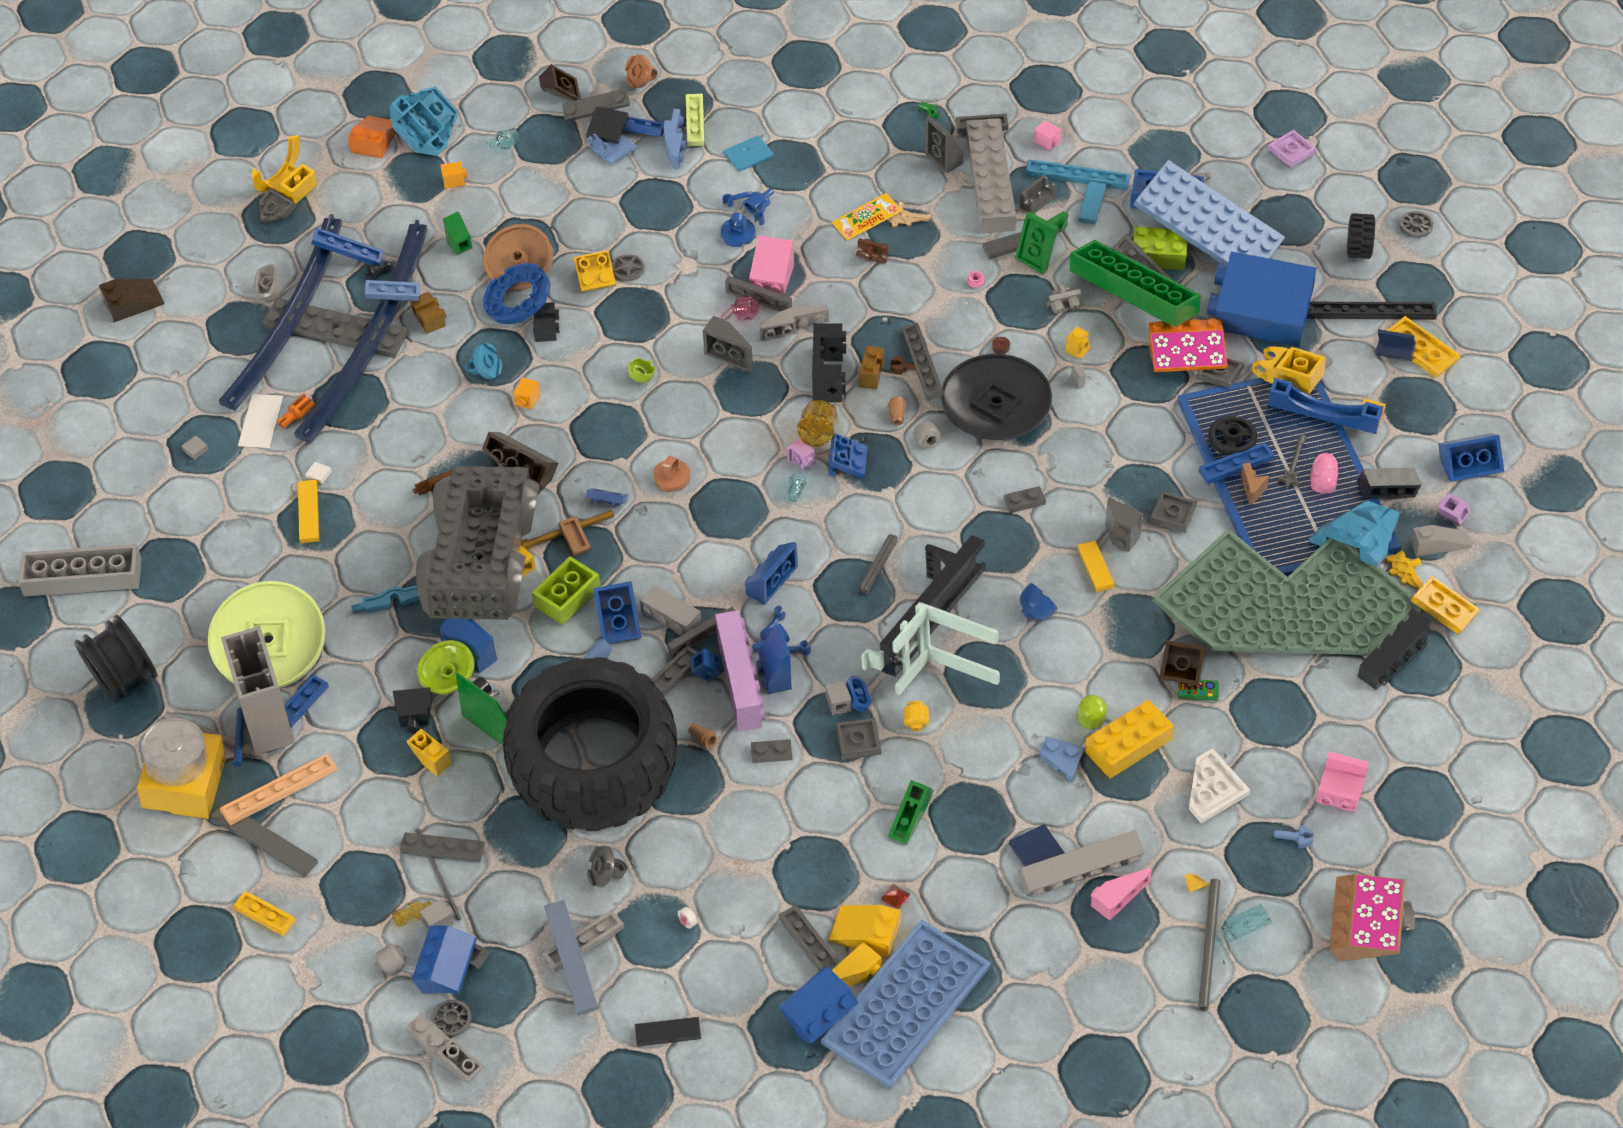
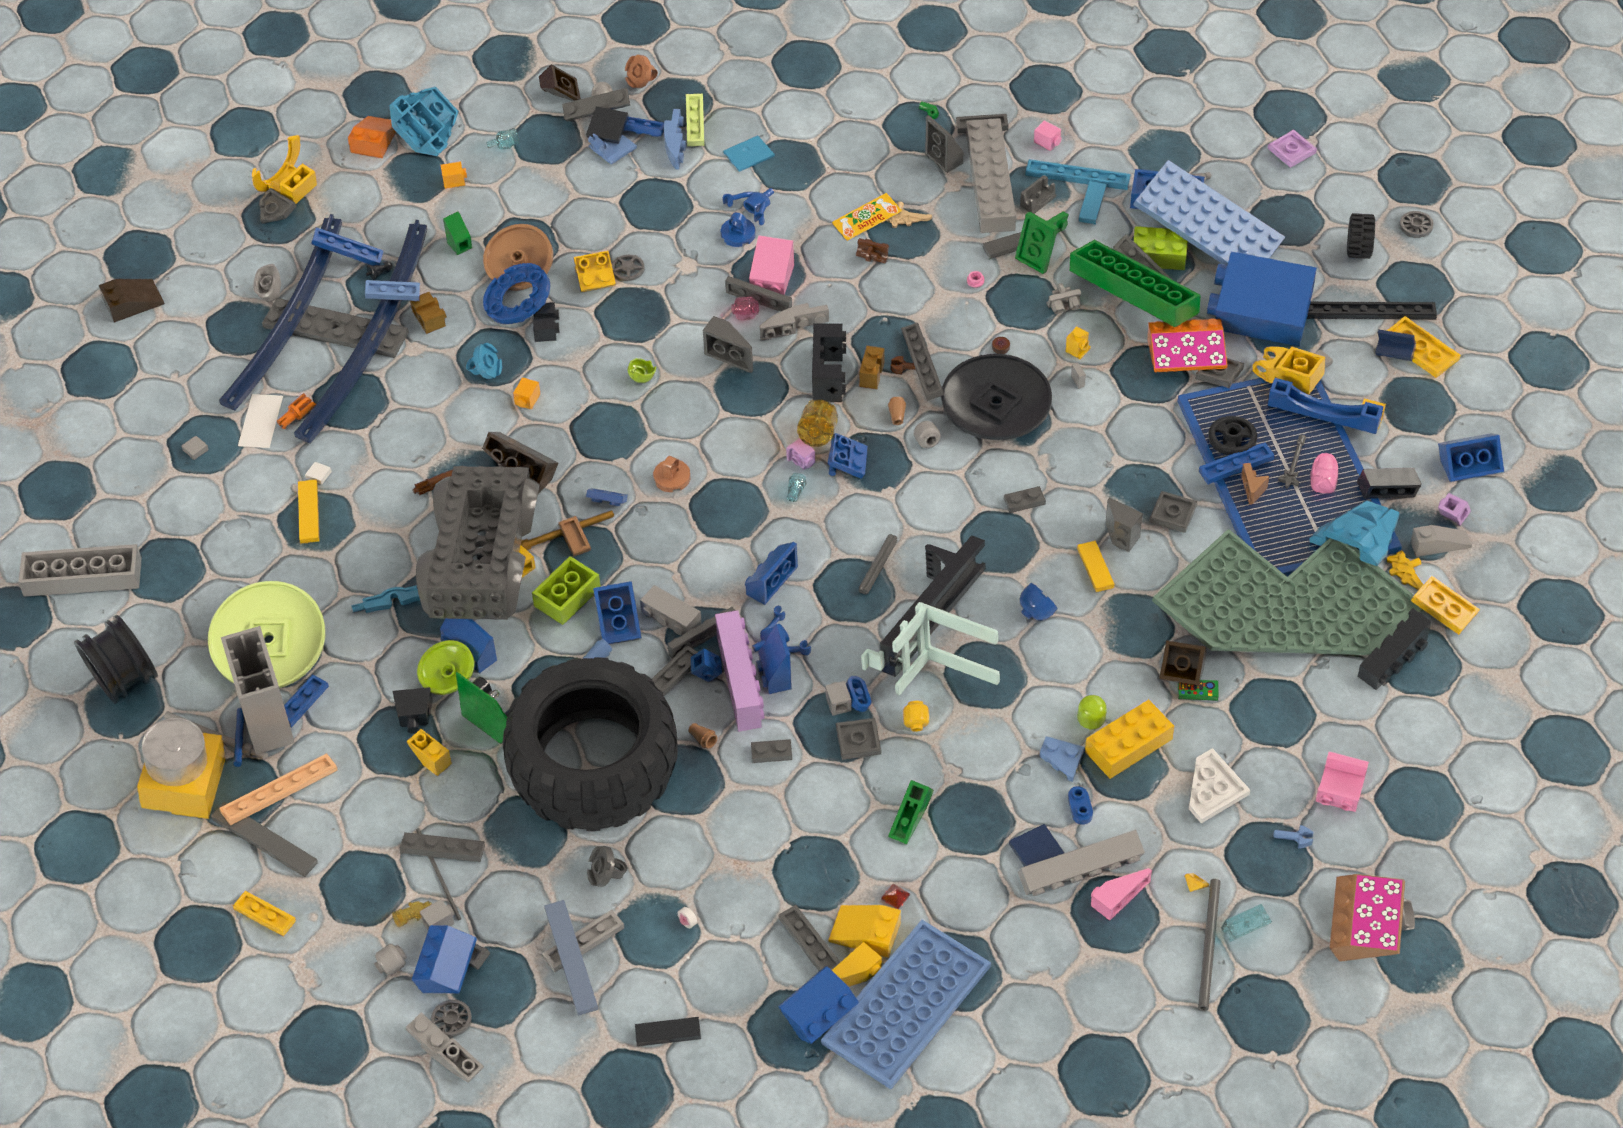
(1080, 803): none -> blue plate

